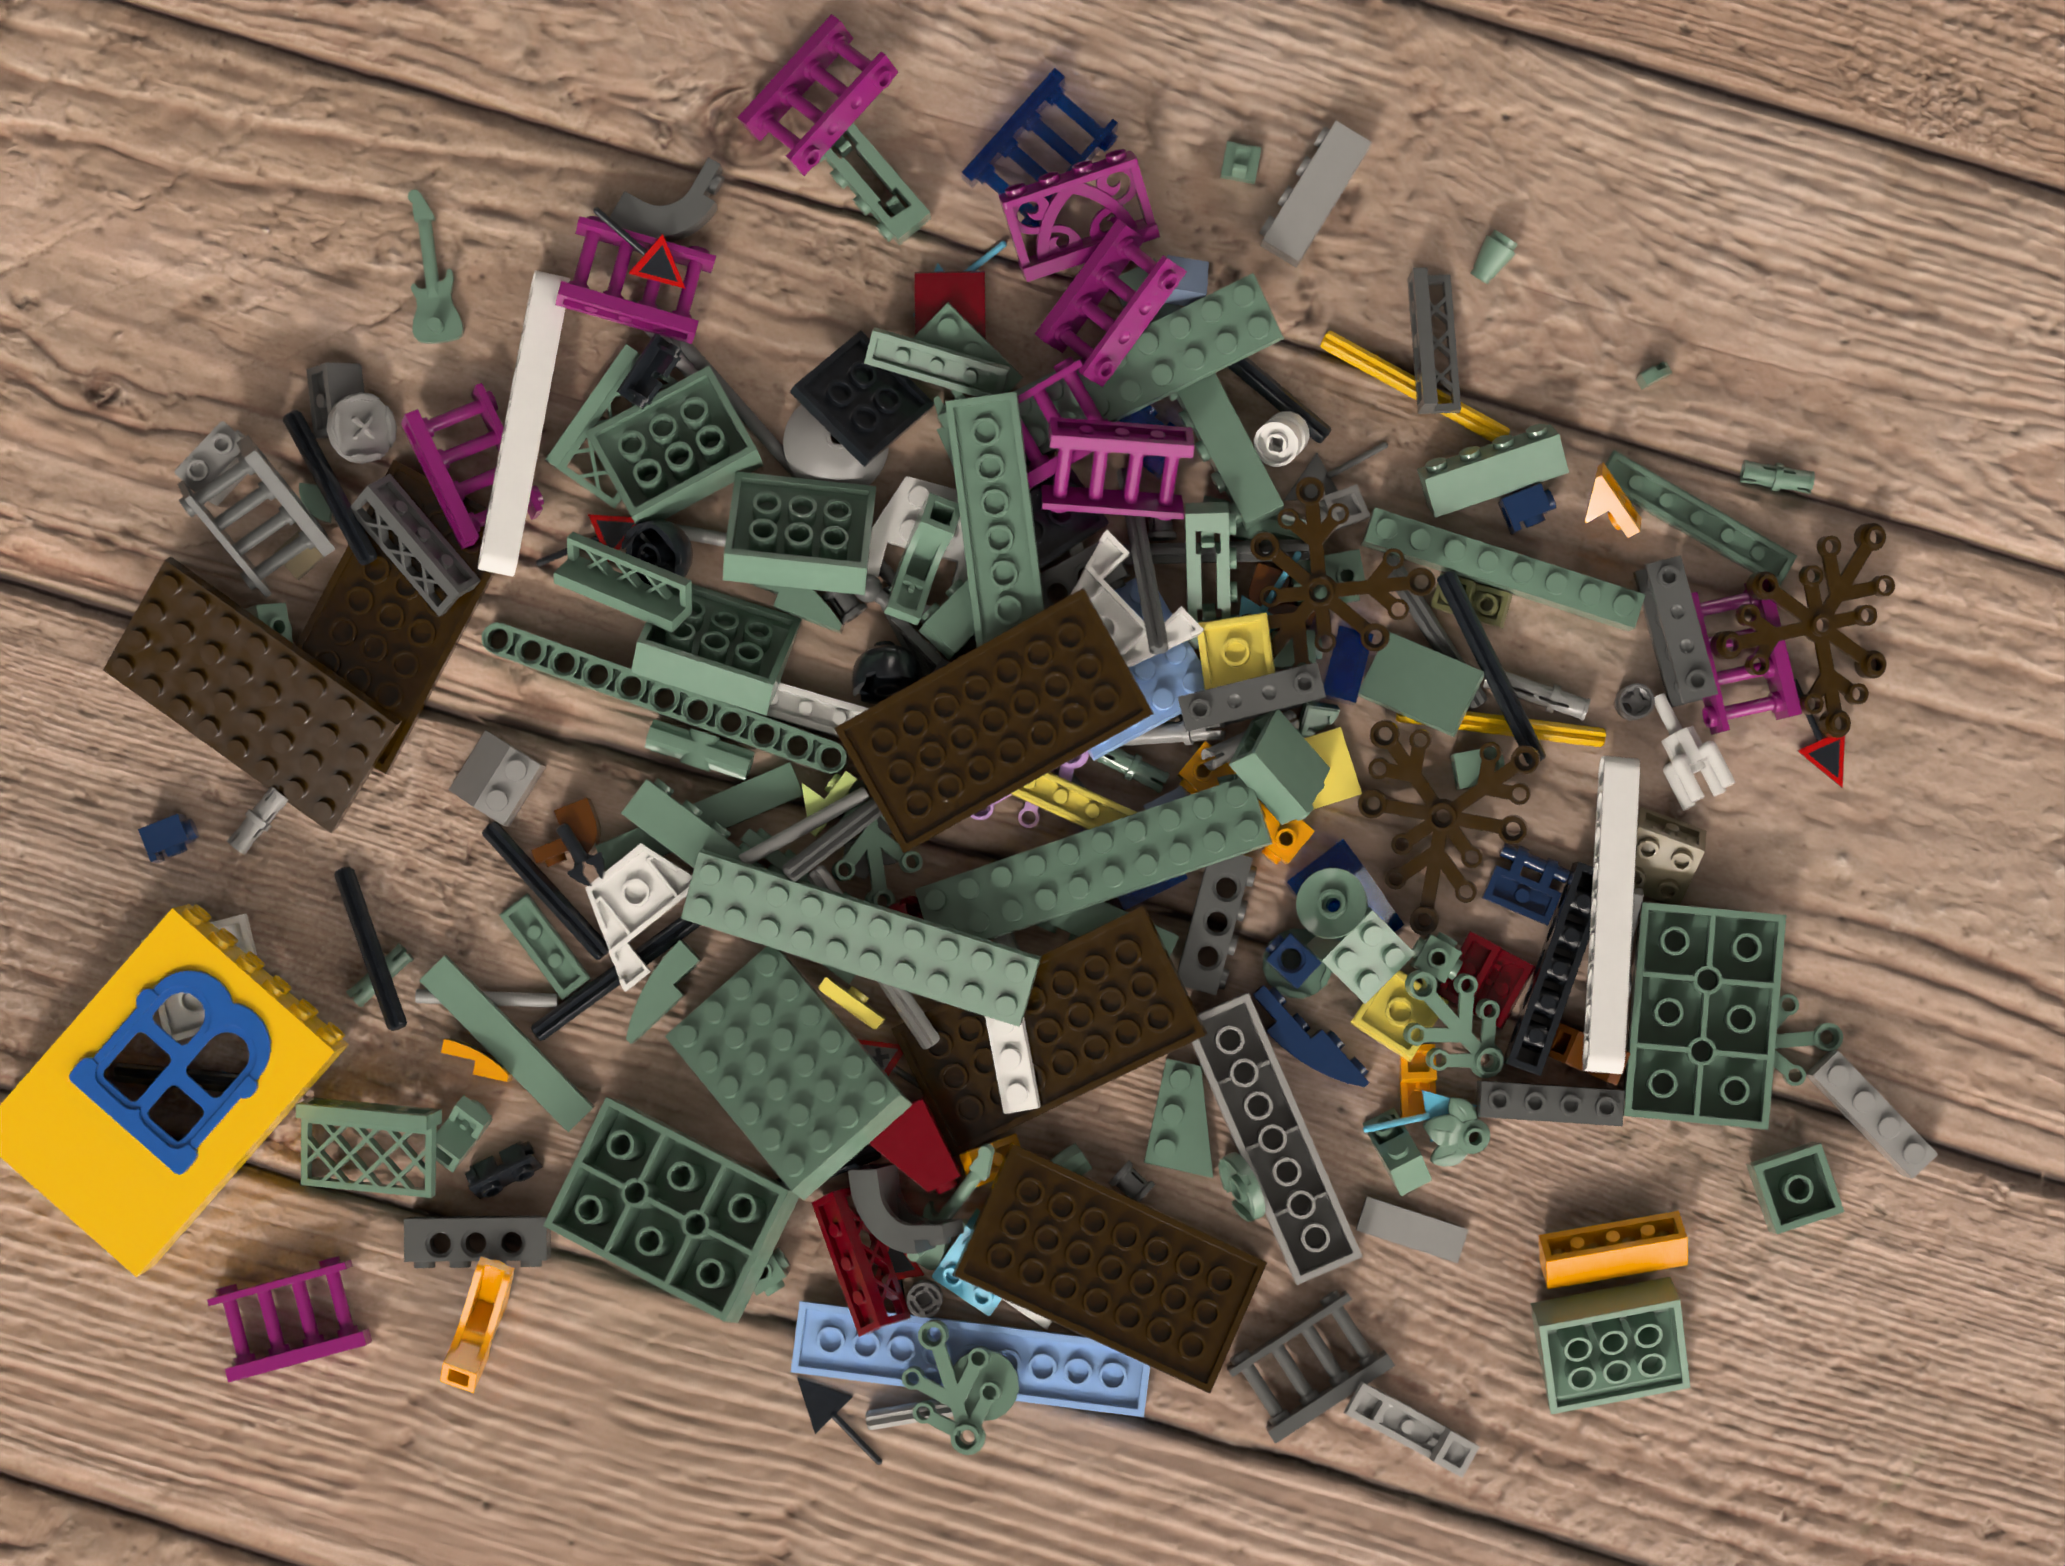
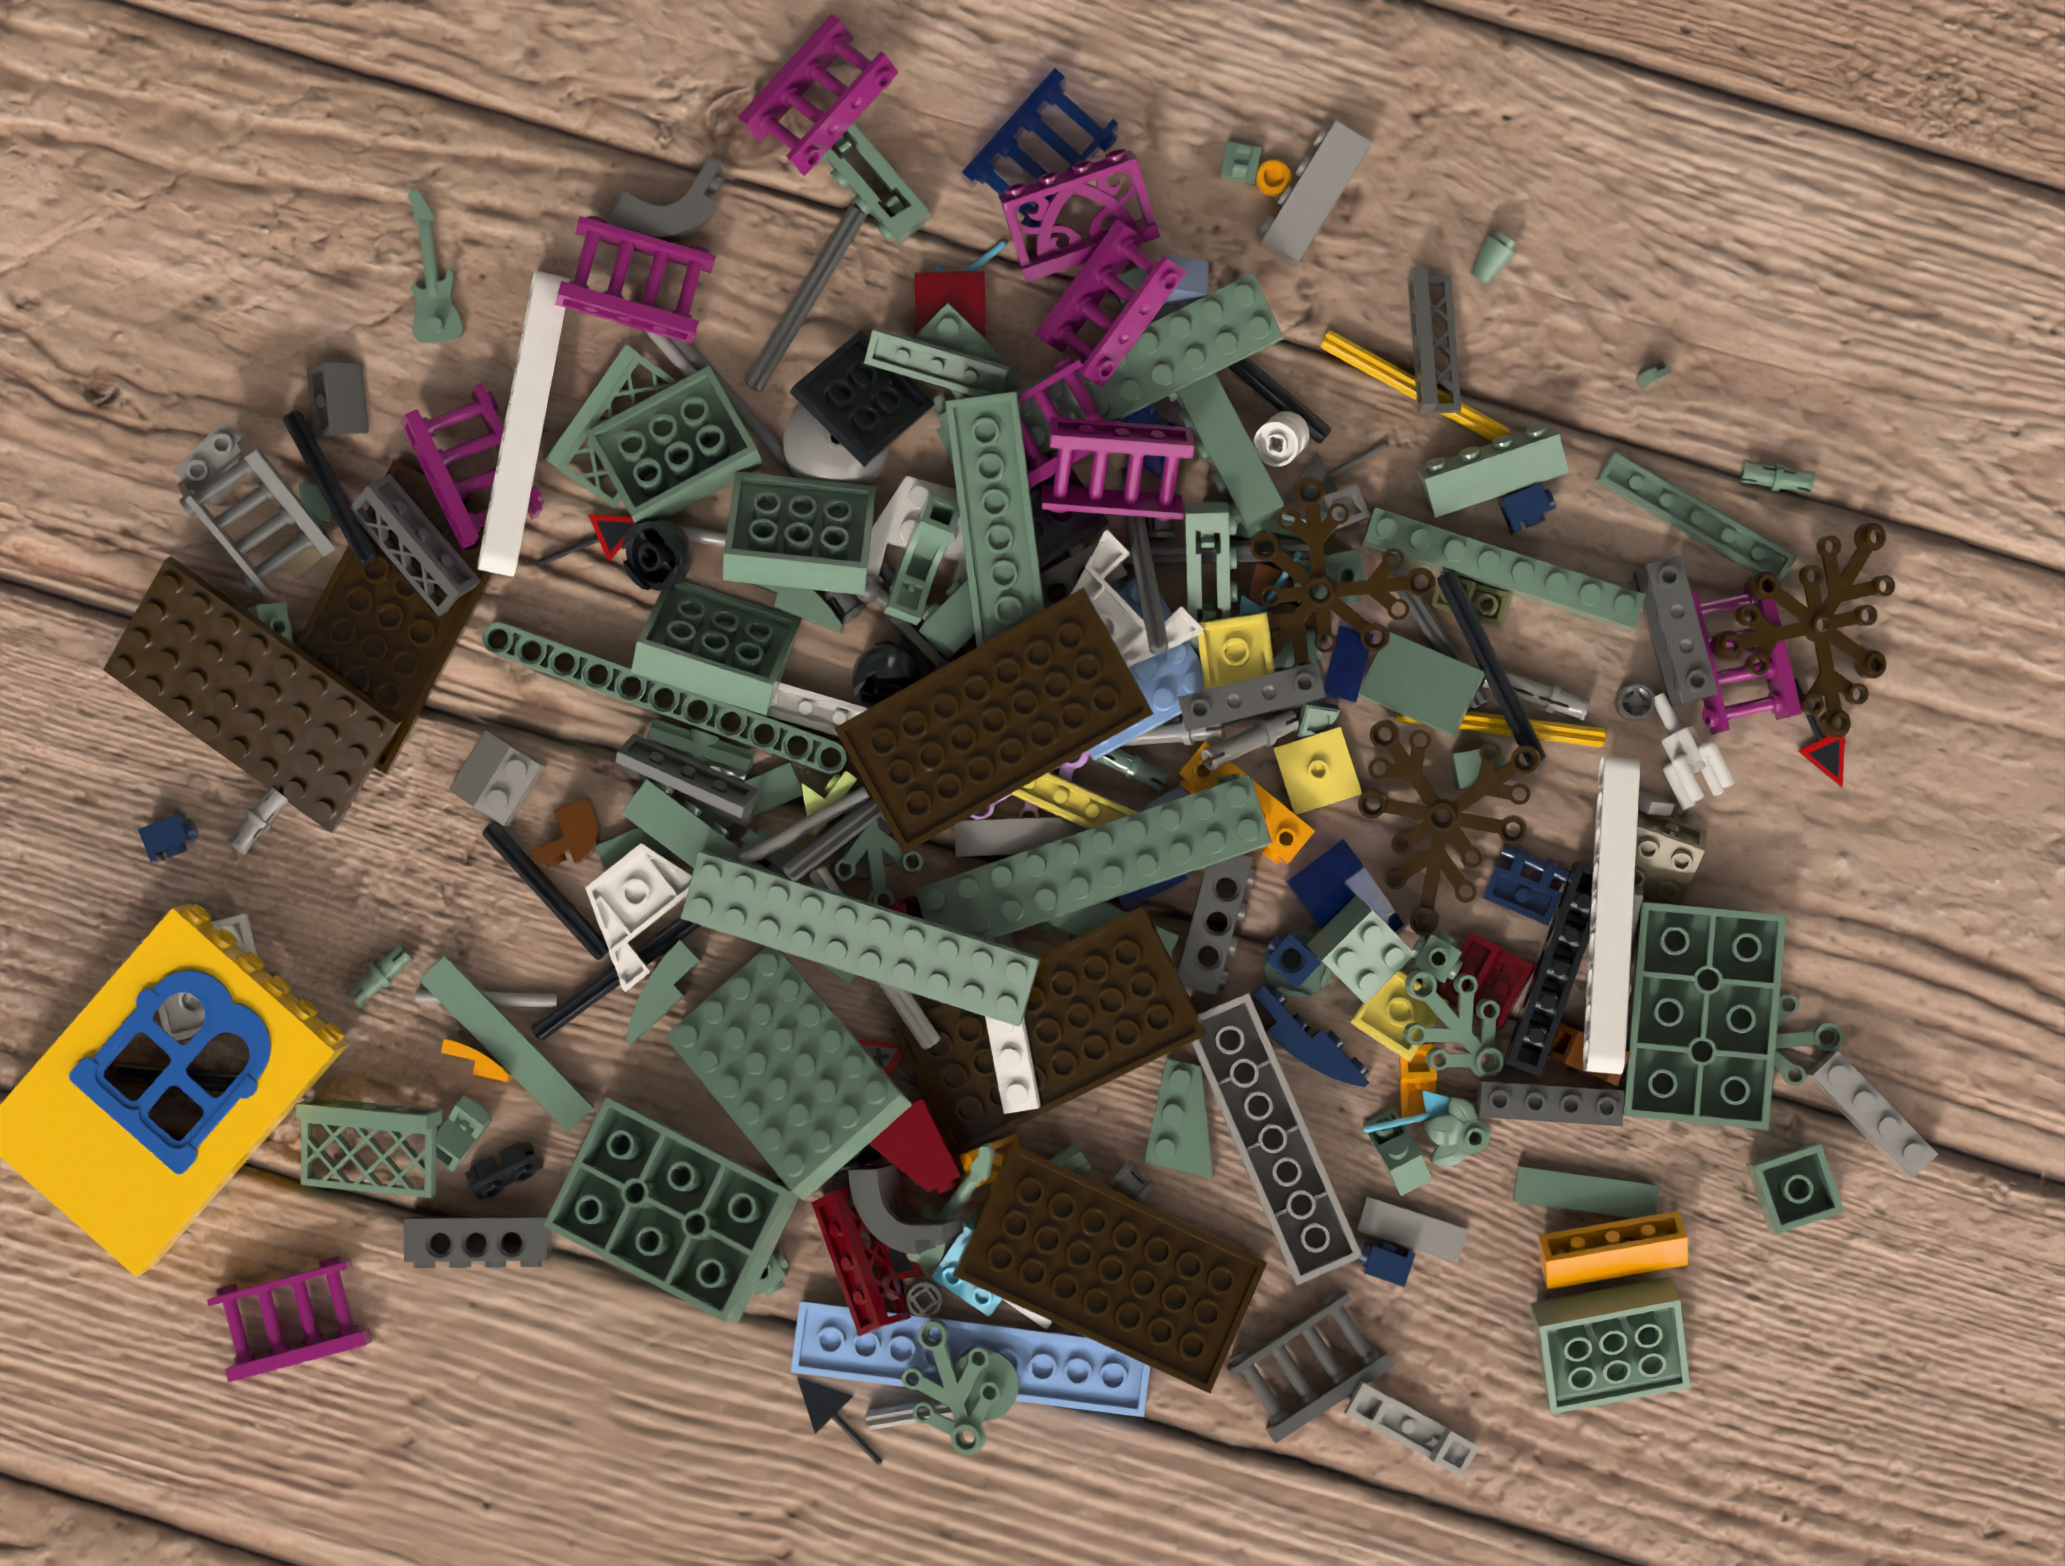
(361, 428): light grey tile -> none
(370, 948): black axle -> none
(478, 1324): light orange arch -> none
(545, 946): sand green tile -> none
(580, 856): black bar -> none
(626, 589): sand green fence -> none
(642, 380): black hinge -> none
(656, 263): piece -> none
(689, 779): none -> dark grey fence
(805, 299): none -> dark grey axle
(852, 1001): light yellow plate -> none
(1009, 835): none -> light grey slope
(1242, 1182): sand green tile -> none
(1273, 178): none -> light orange tile
(1280, 767): sand green brick -> none
(1320, 891): sand green dish -> none
(1386, 1262): none -> dark blue brick
(1585, 1193): none -> sand green tile
(1608, 495): slope -> none
(1654, 804): none -> light grey tile

